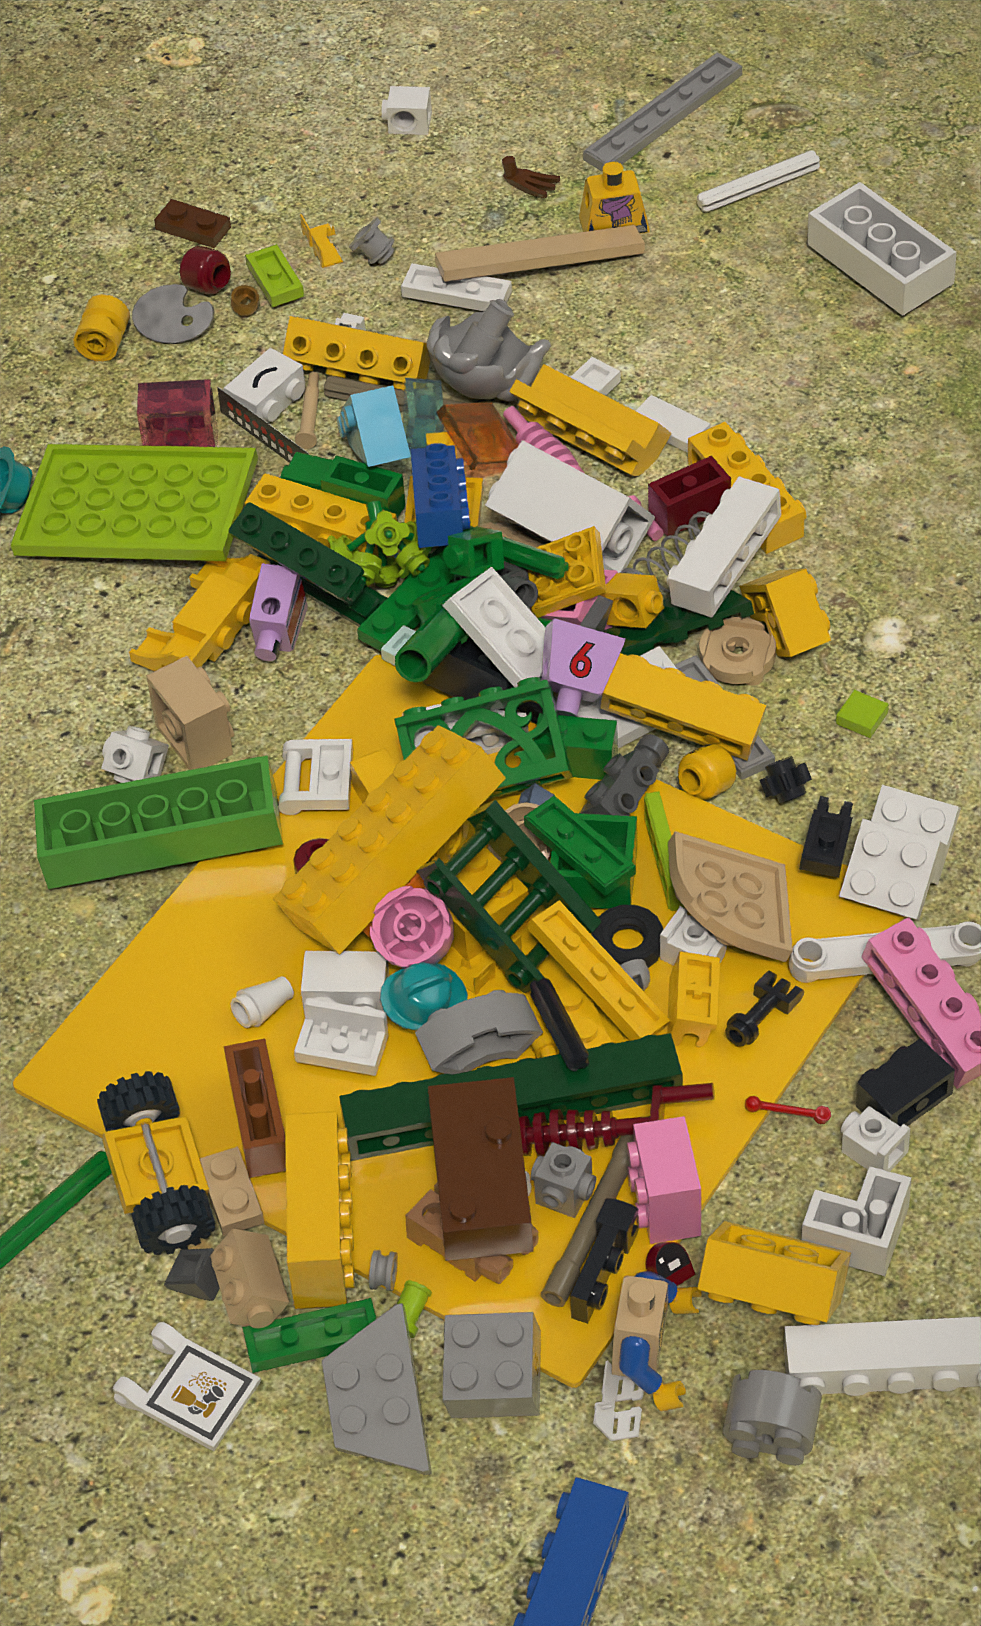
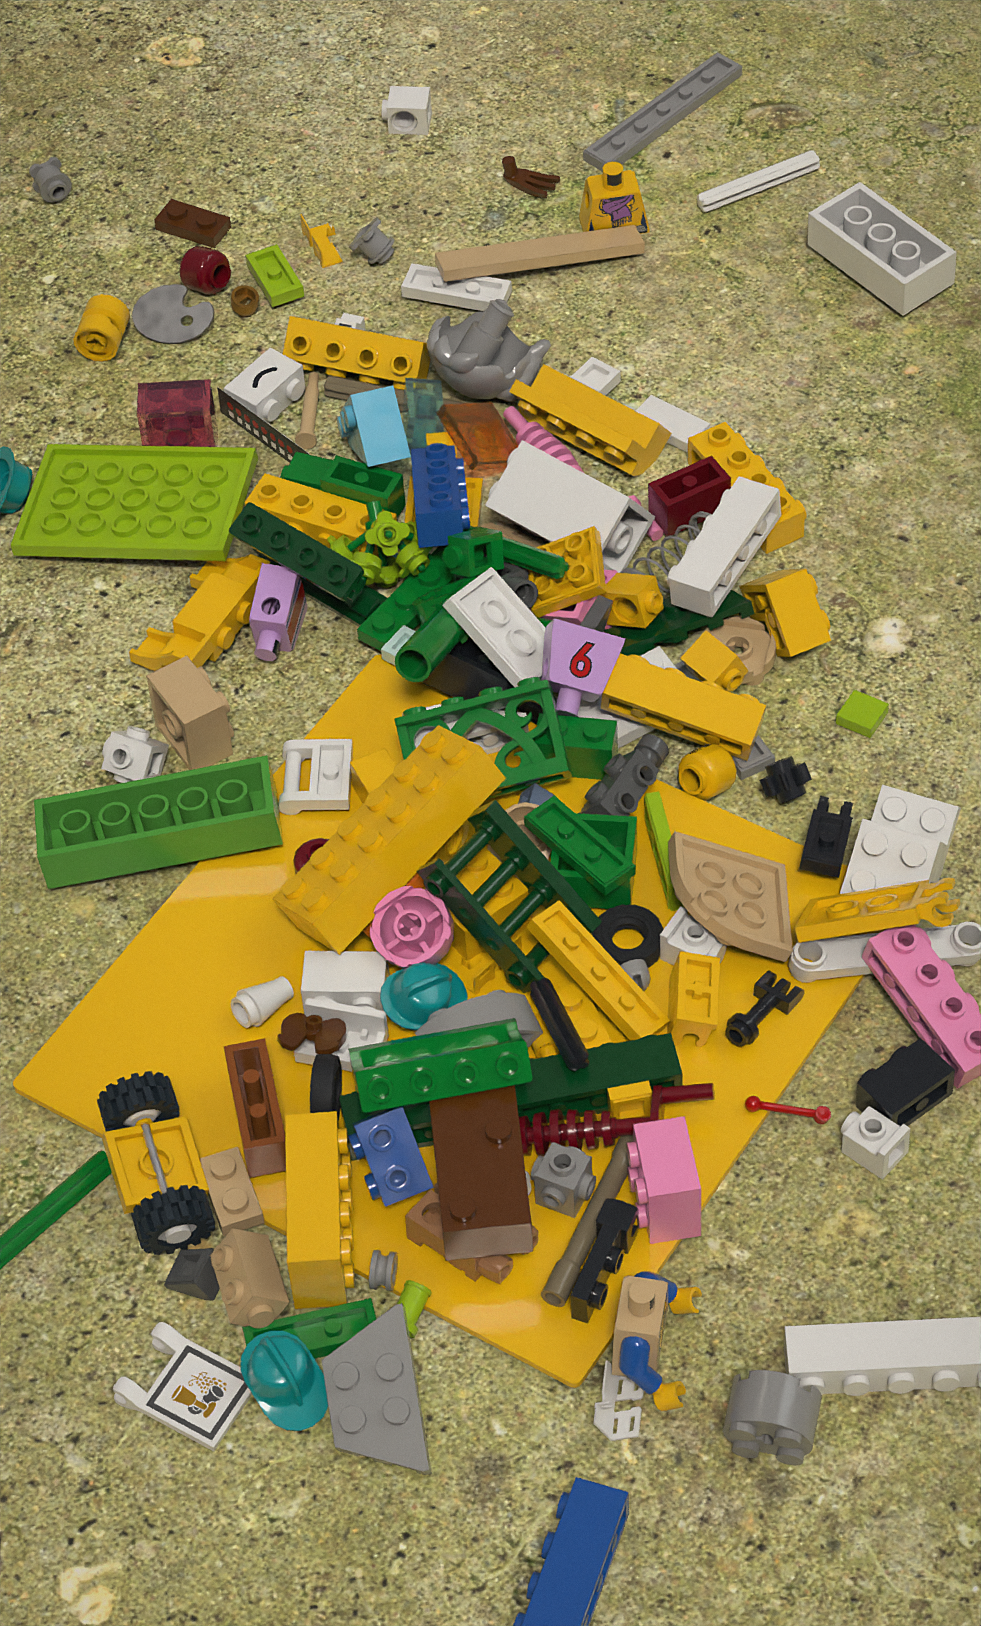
(50, 181): none -> light grey brick
(285, 1380): none -> teal piece
(326, 1034): none -> reddish brown piece
(326, 1084): none -> black tyre
(390, 1155): none -> blue brick
(440, 1065): none -> green fence
(491, 1365): light grey brick -> none
(630, 1100): none -> yellow tile
(670, 1262): tile -> none
(714, 662): none -> yellow brick
(773, 1272): yellow brick -> none
(863, 1226): white brick -> none
(877, 910): none -> yellow tile

